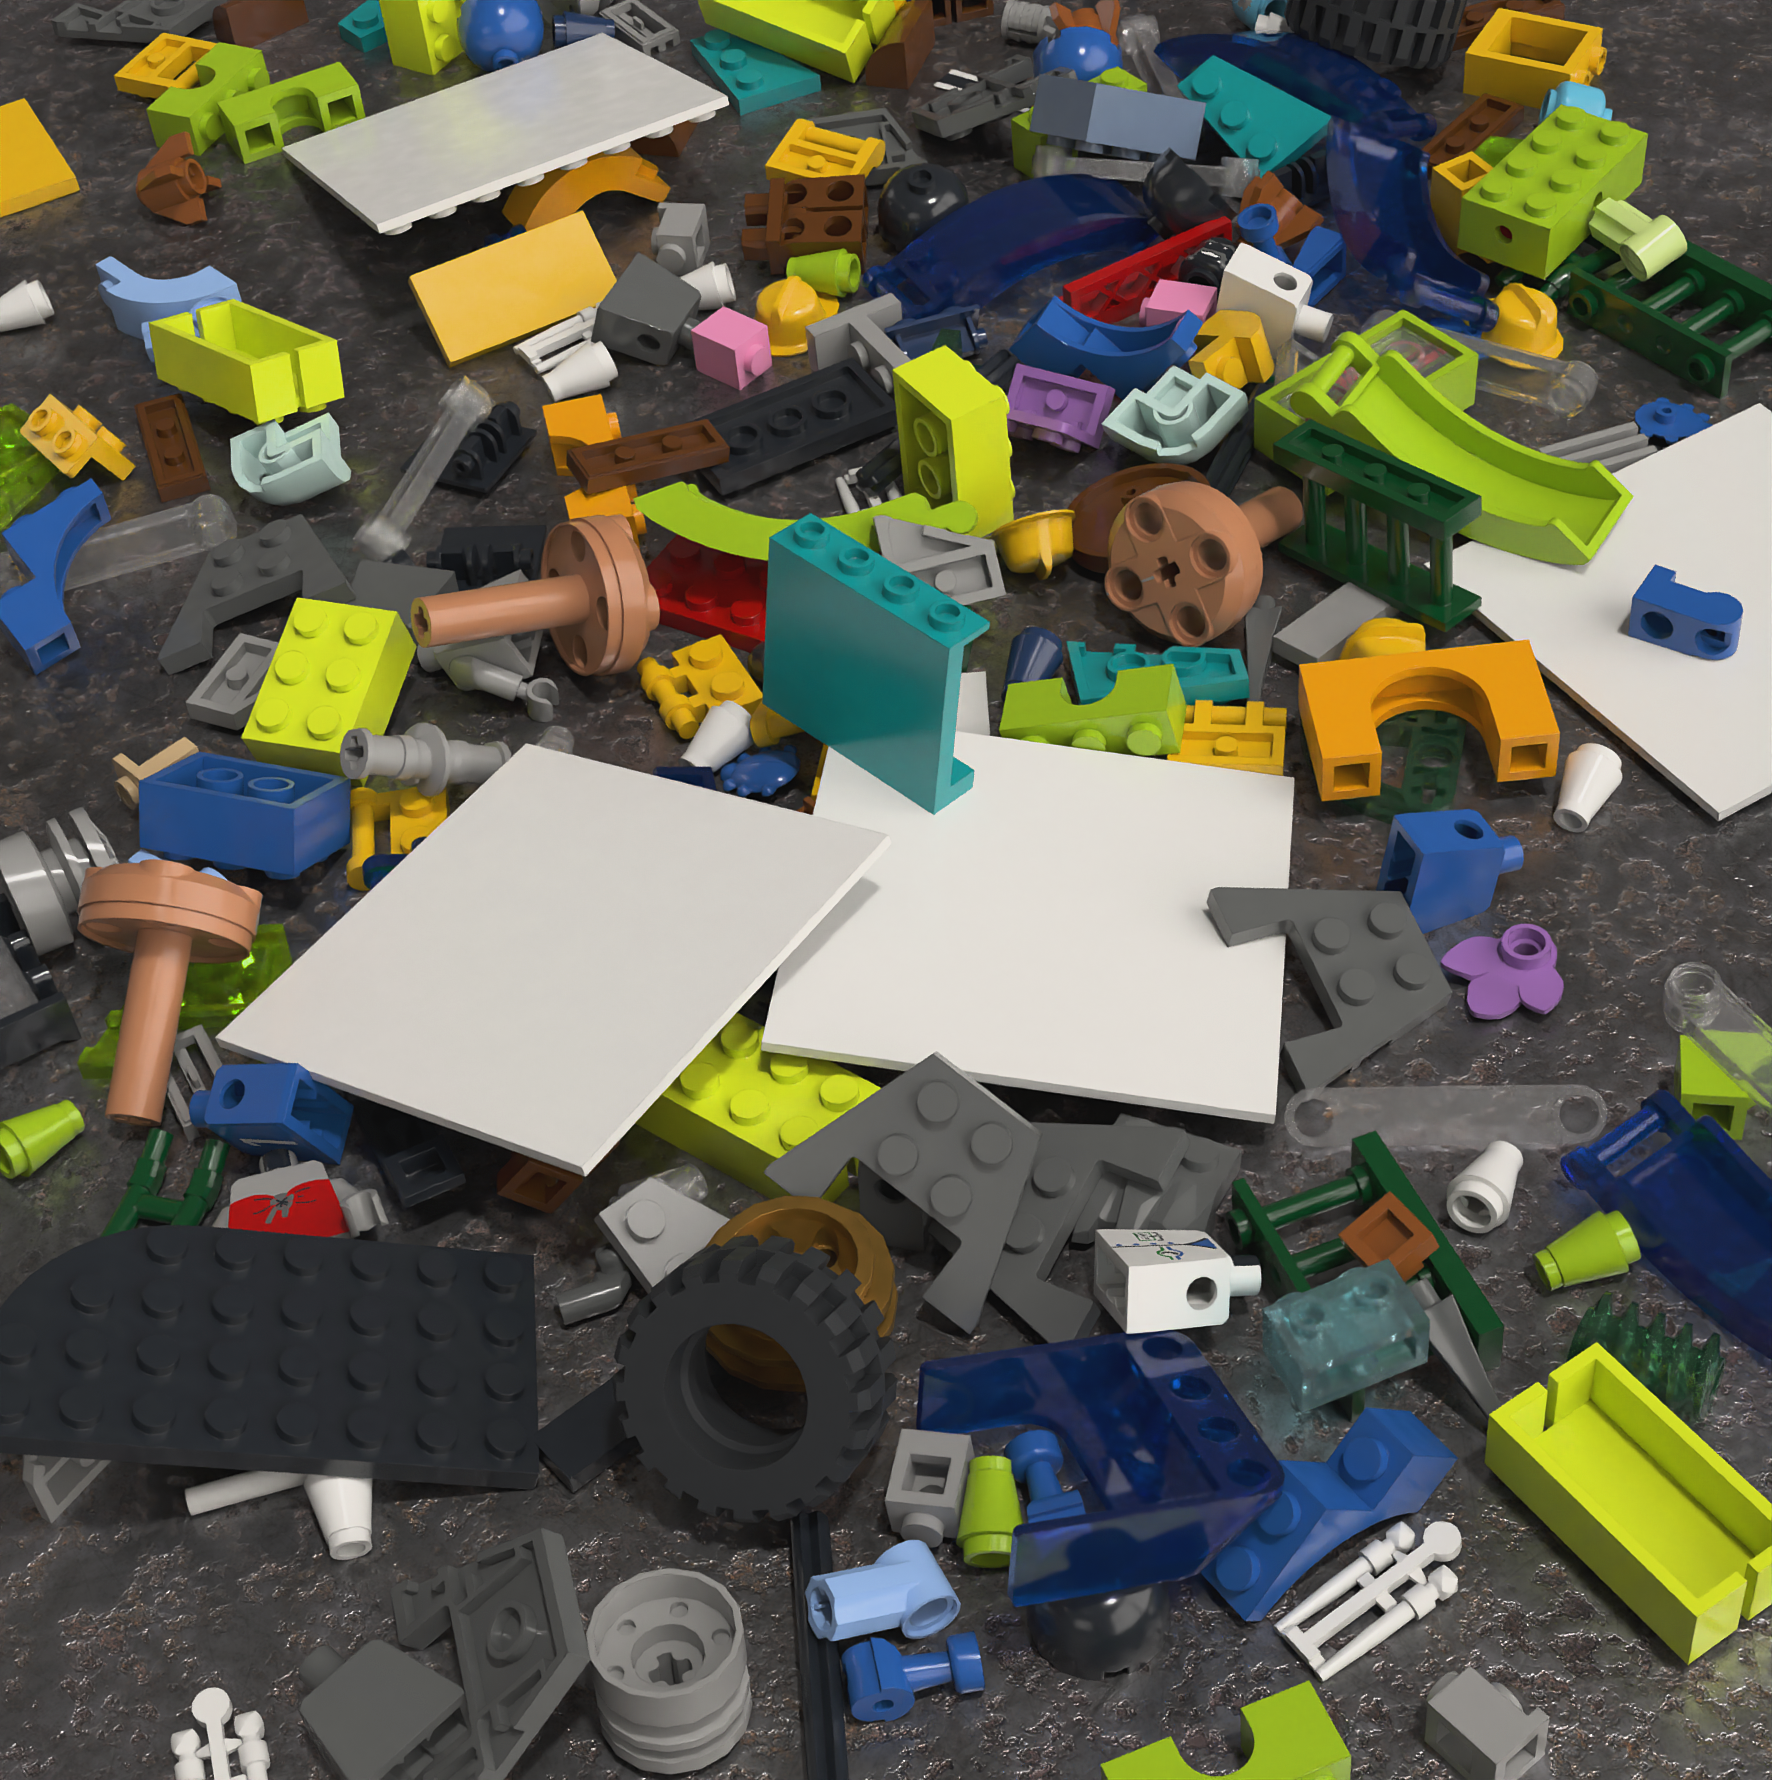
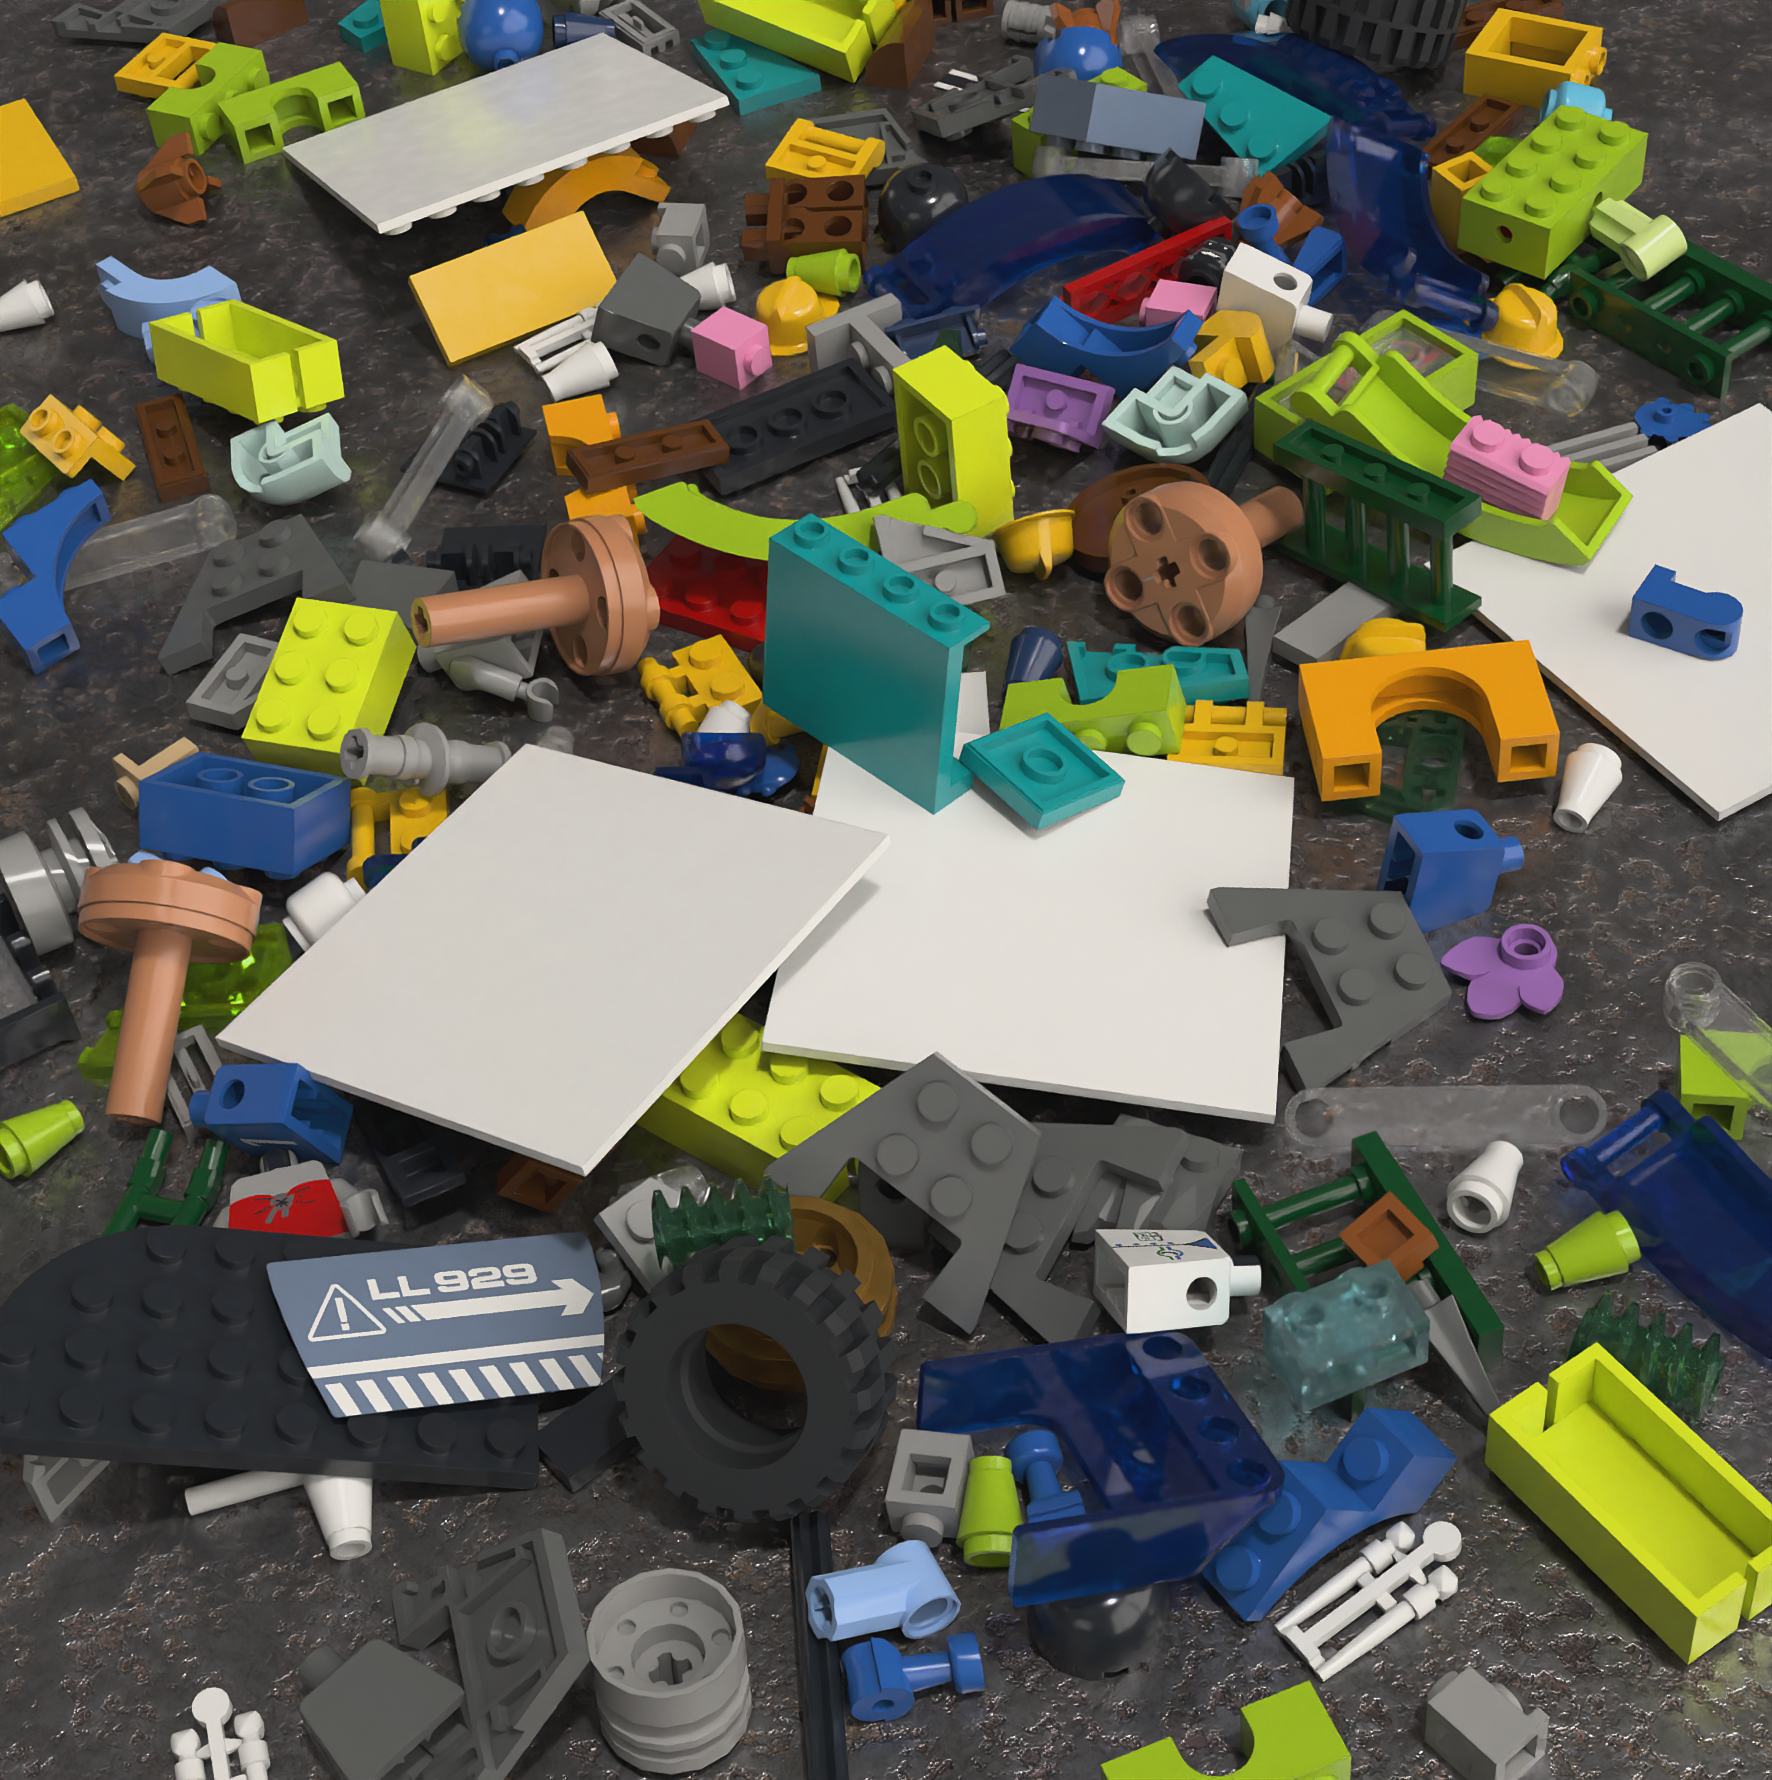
(320, 907): none -> white head
(446, 1322): none -> sand blue sticker
(696, 1226): none -> clear green piece
(733, 757): none -> clear blue hair
(1042, 770): none -> teal tile
(1507, 469): none -> bright pink brick

